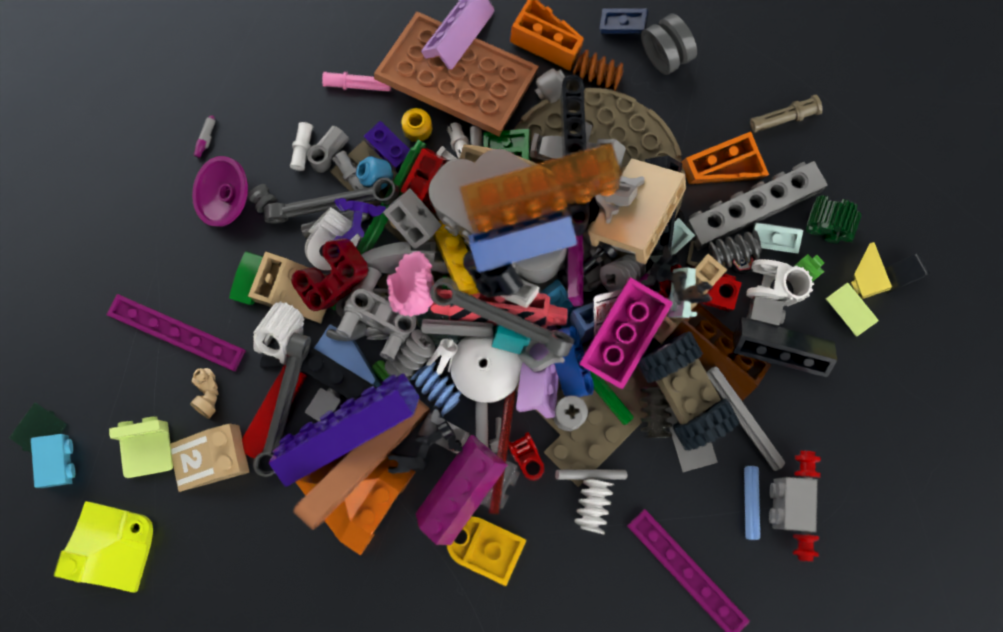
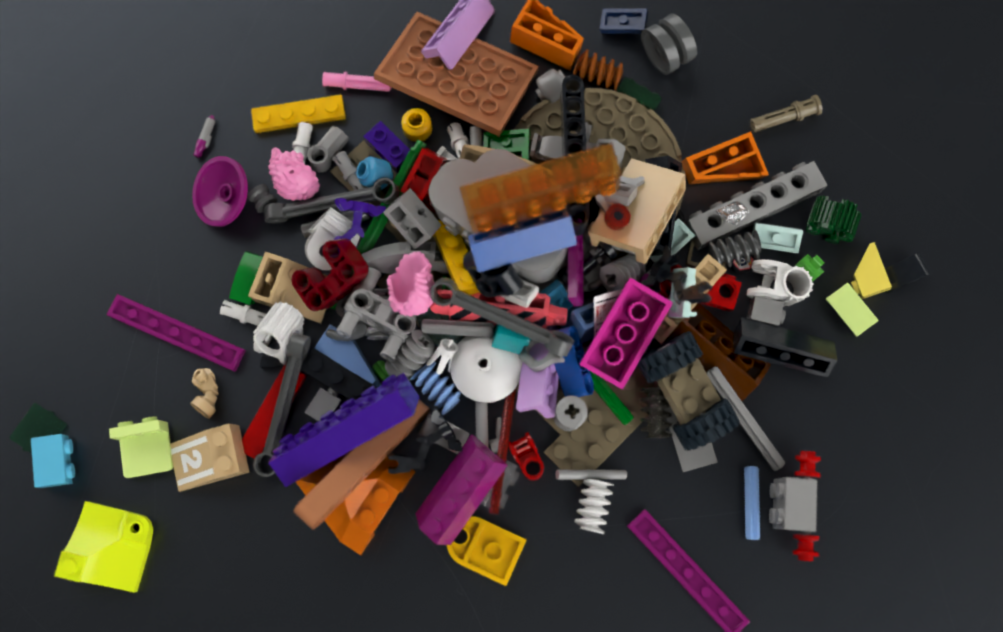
(242, 313): none -> white pin
(291, 114): none -> yellow plate
(291, 175): none -> bright pink piece
(617, 217): none -> clear red tile
(641, 93): none -> clear green piece
(733, 212): none -> clear slope

